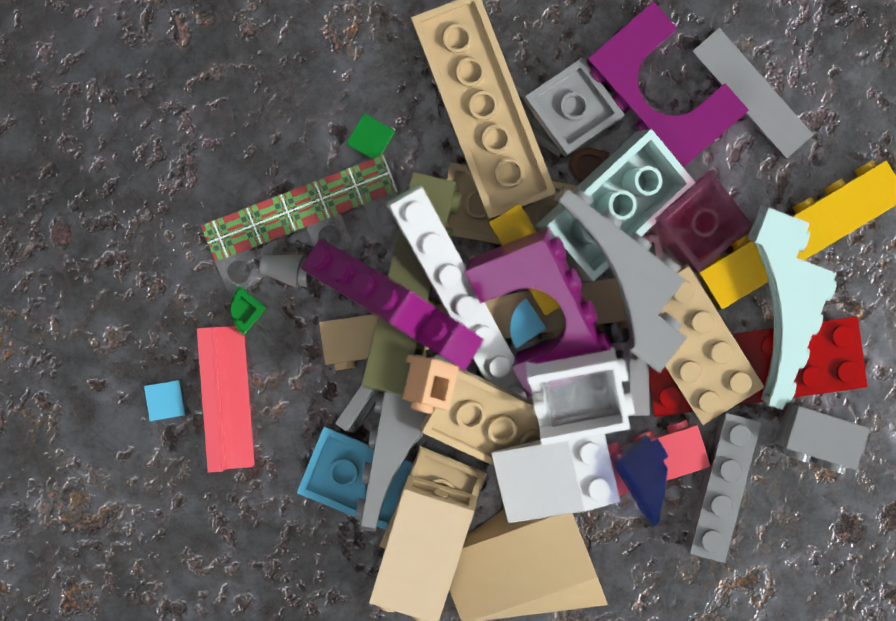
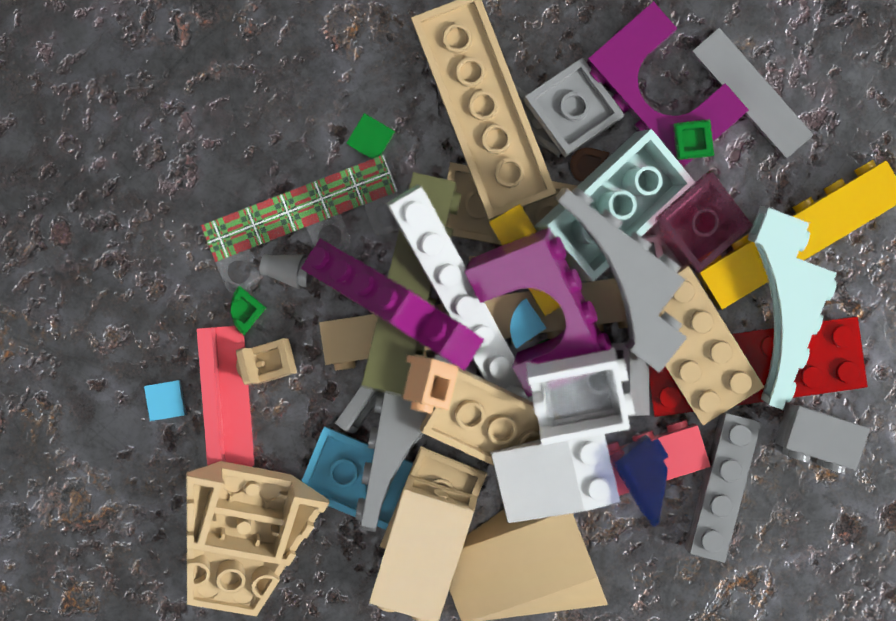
(243, 533): none -> tan wedge
(265, 362): none -> tan bracket
(693, 140): none -> green tile

